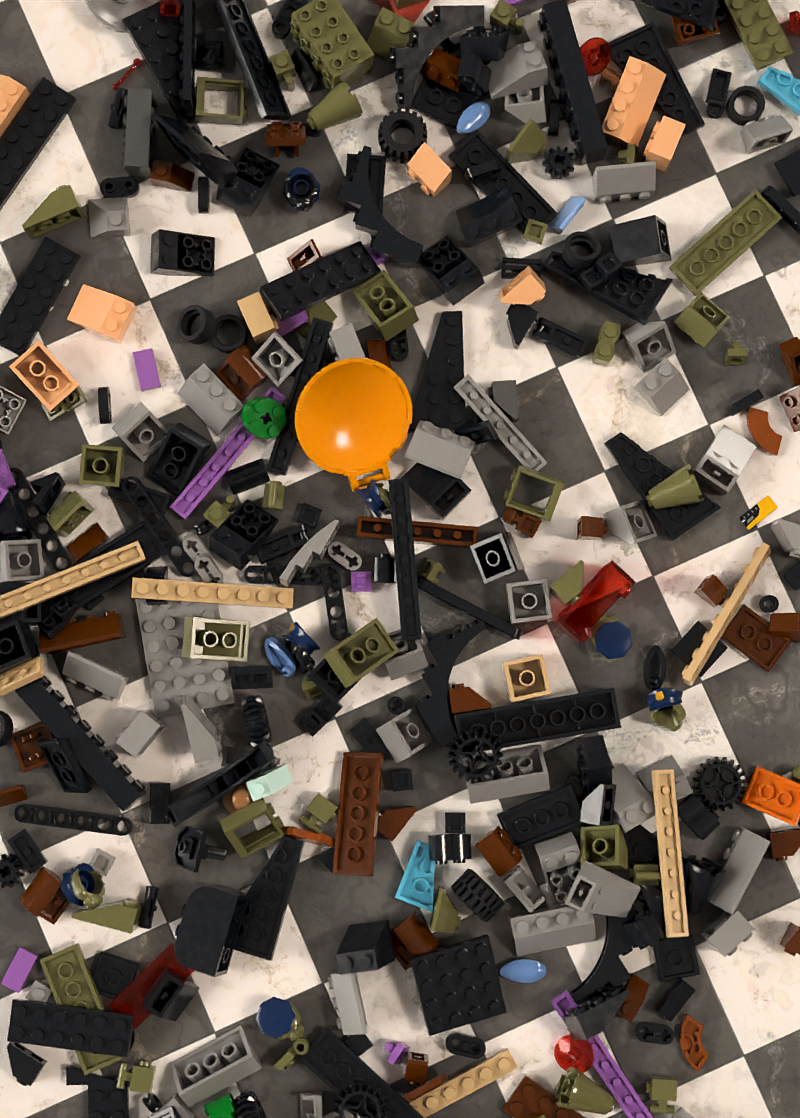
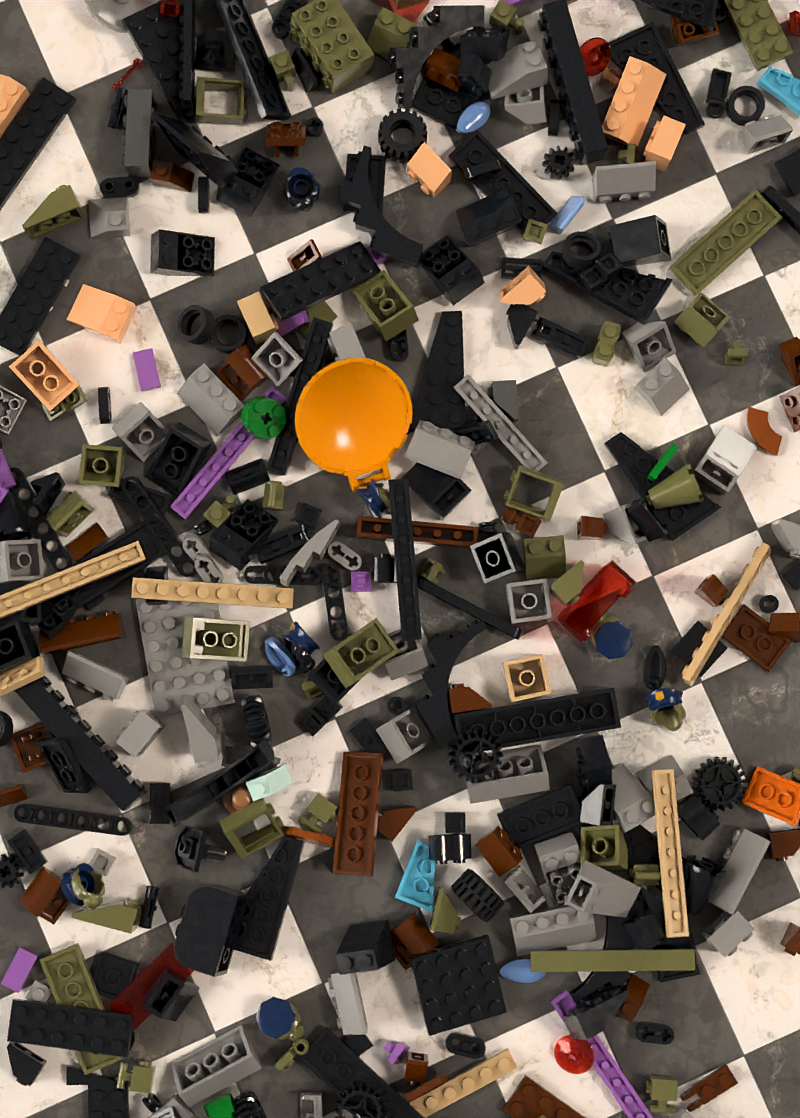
(334, 108): olive cone -> none
(378, 351): reddish brown slope -> none
(488, 527): none -> black bush
(527, 144): olive slope -> none
(544, 557): none -> olive slope
(582, 1094): olive cone -> none
(612, 960): none -> olive tile
(645, 520): none -> black hinge
(662, 462): none -> green tile
(675, 999): black tile -> none
(691, 1042): dark orange tile -> none
(710, 1087): none -> reddish brown hinge
(745, 402): black beam -> none
(758, 512): yellow sticker -> none

